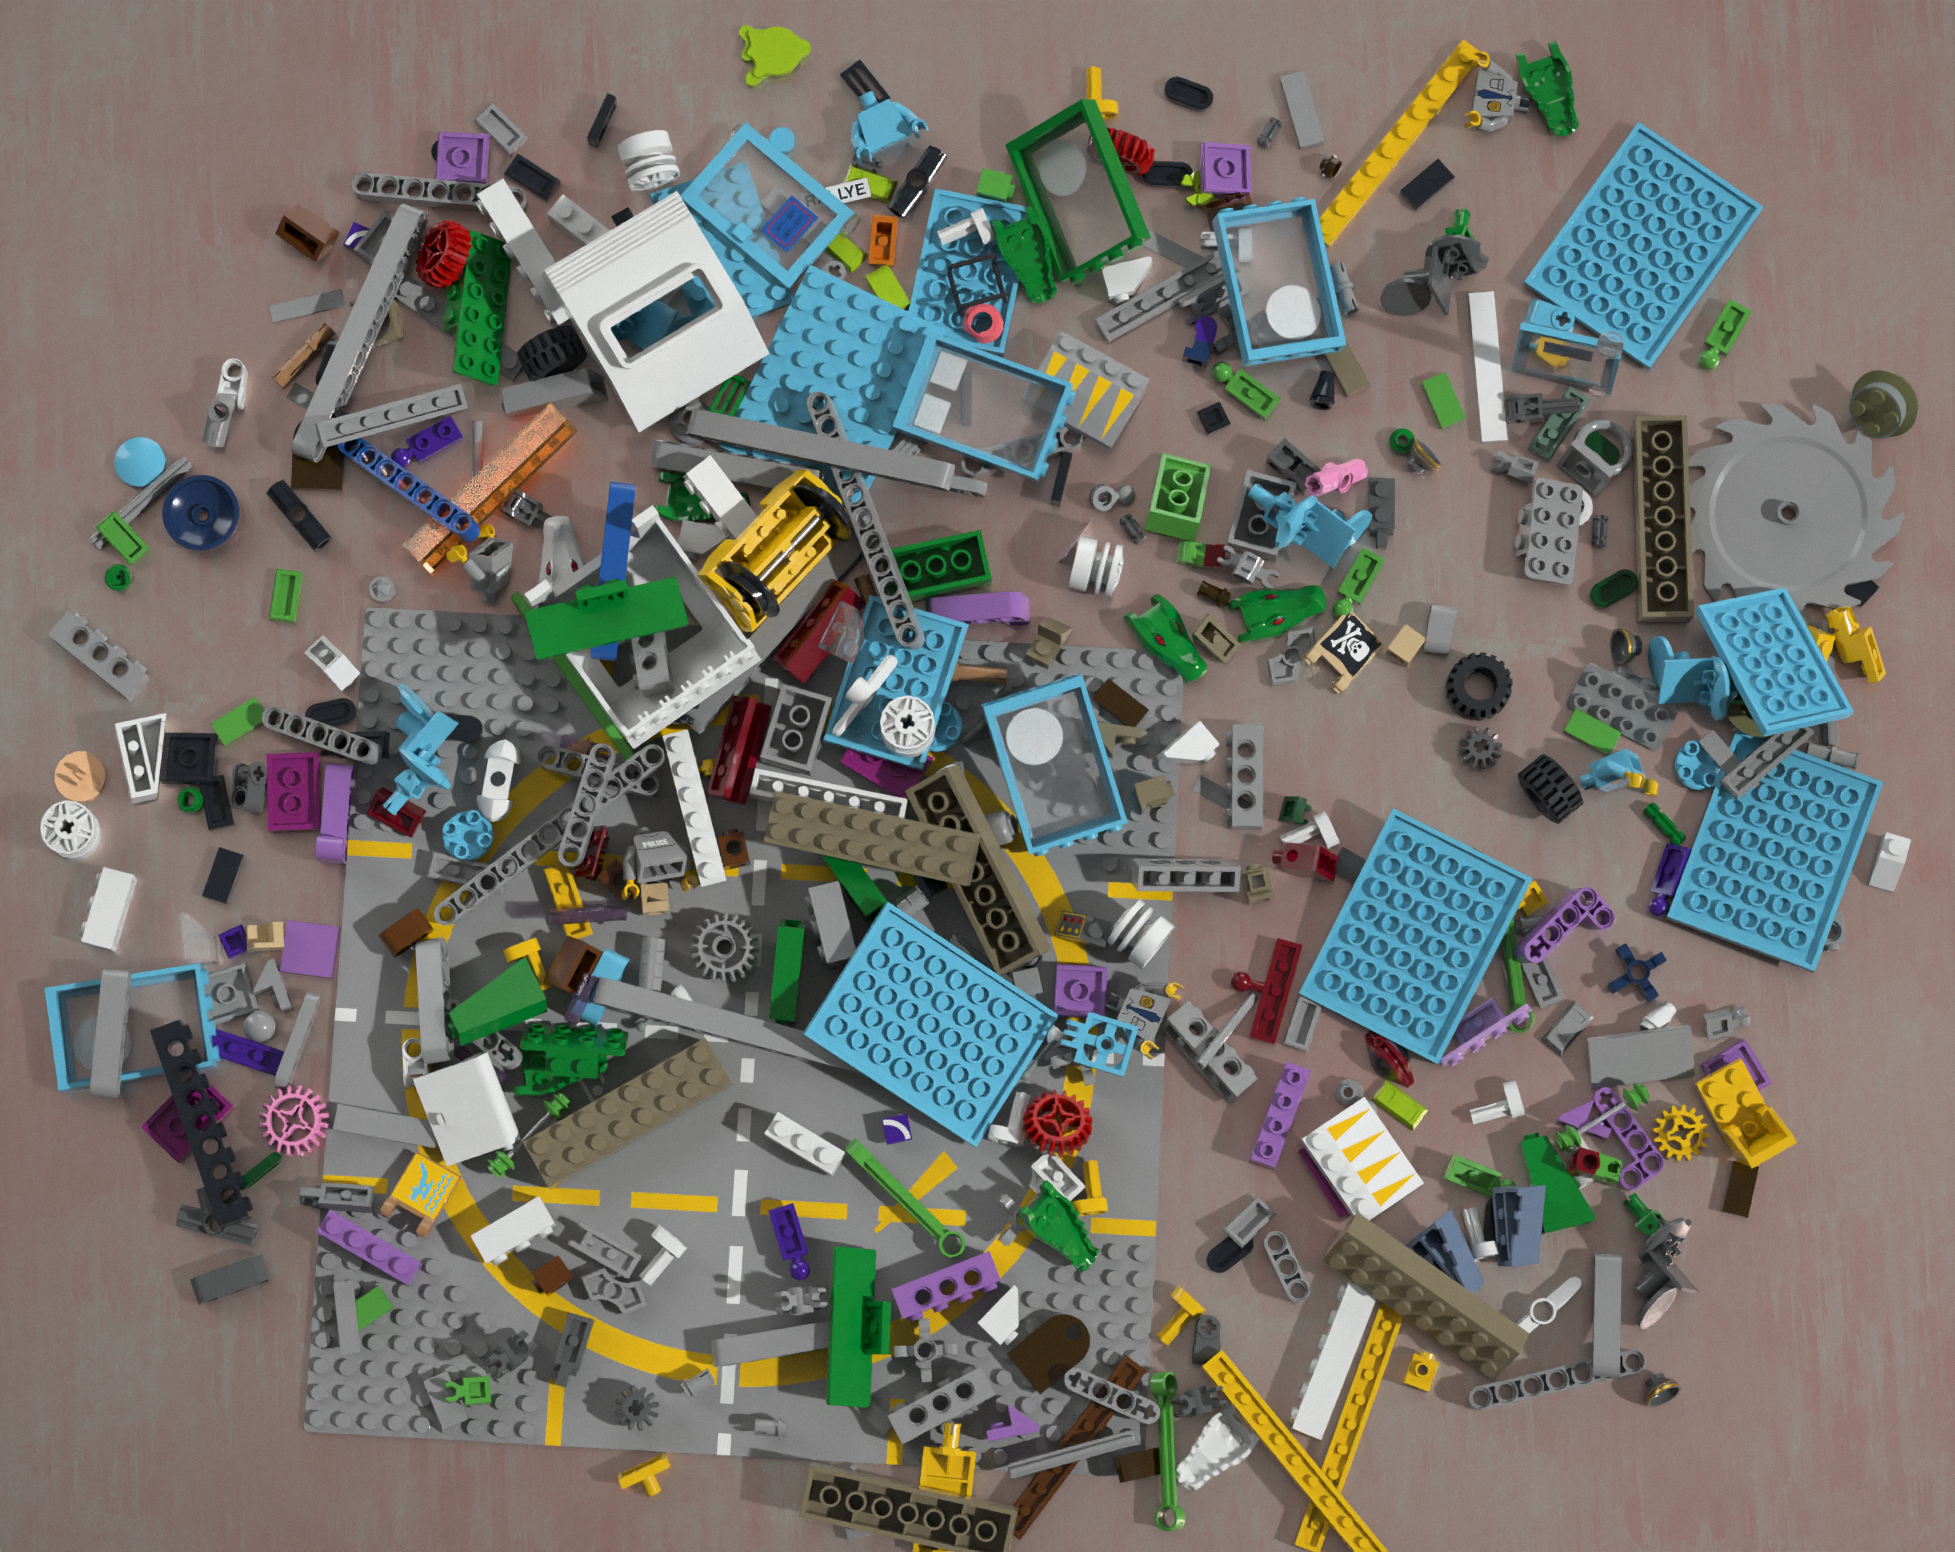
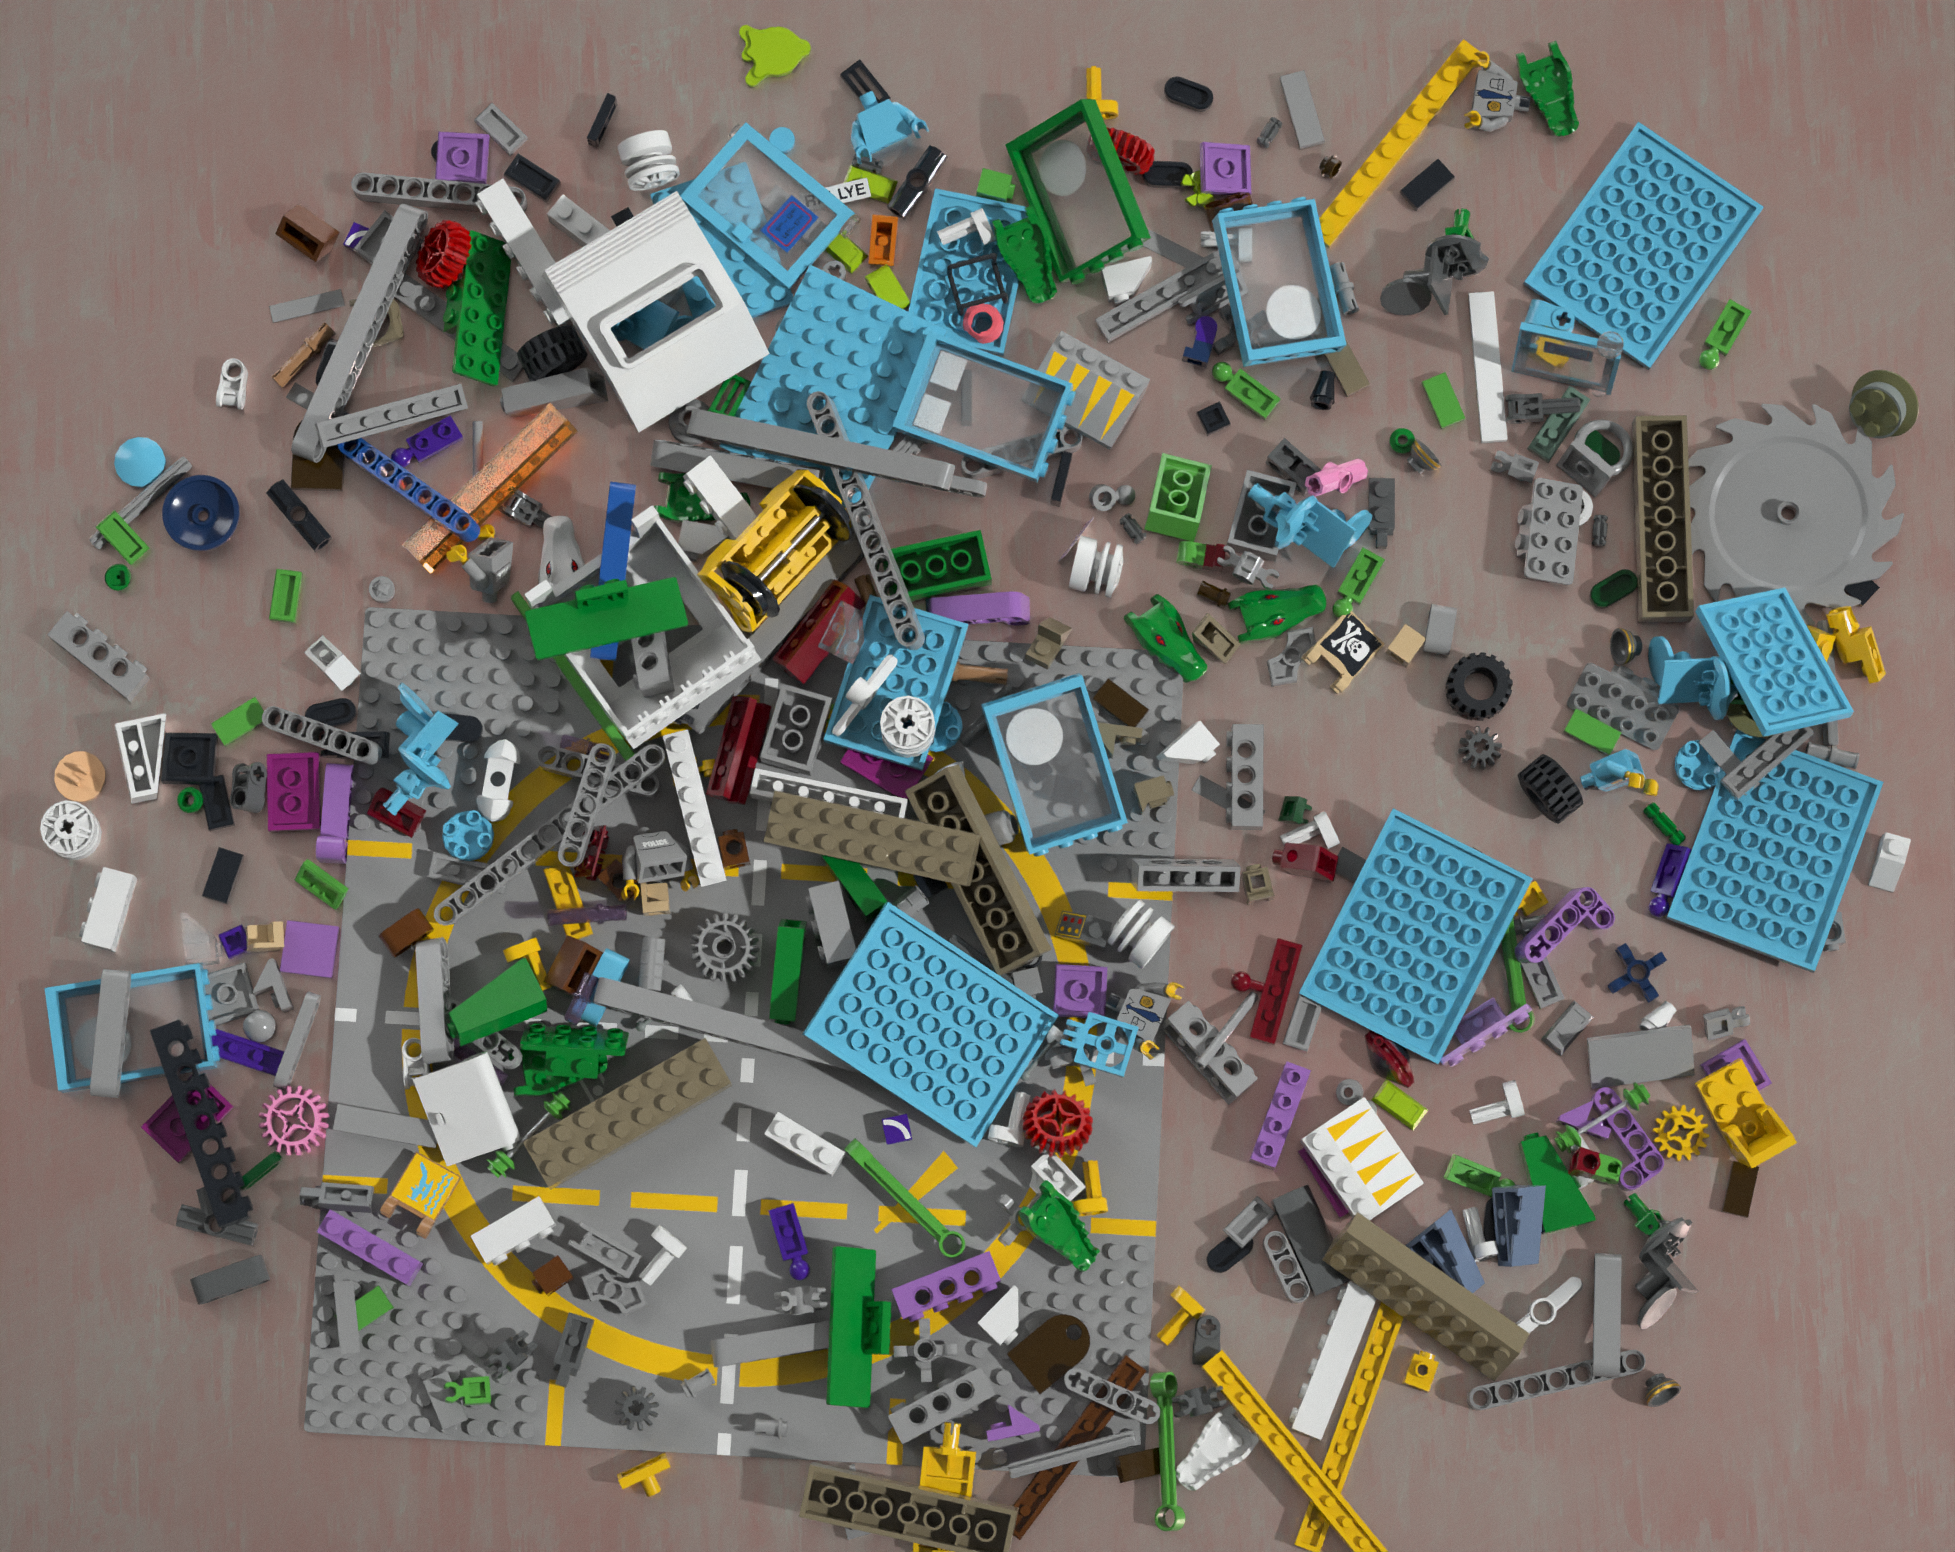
(218, 421): light grey piece -> none
(321, 884): none -> bright green plate
(1308, 1238): none -> dark grey brick

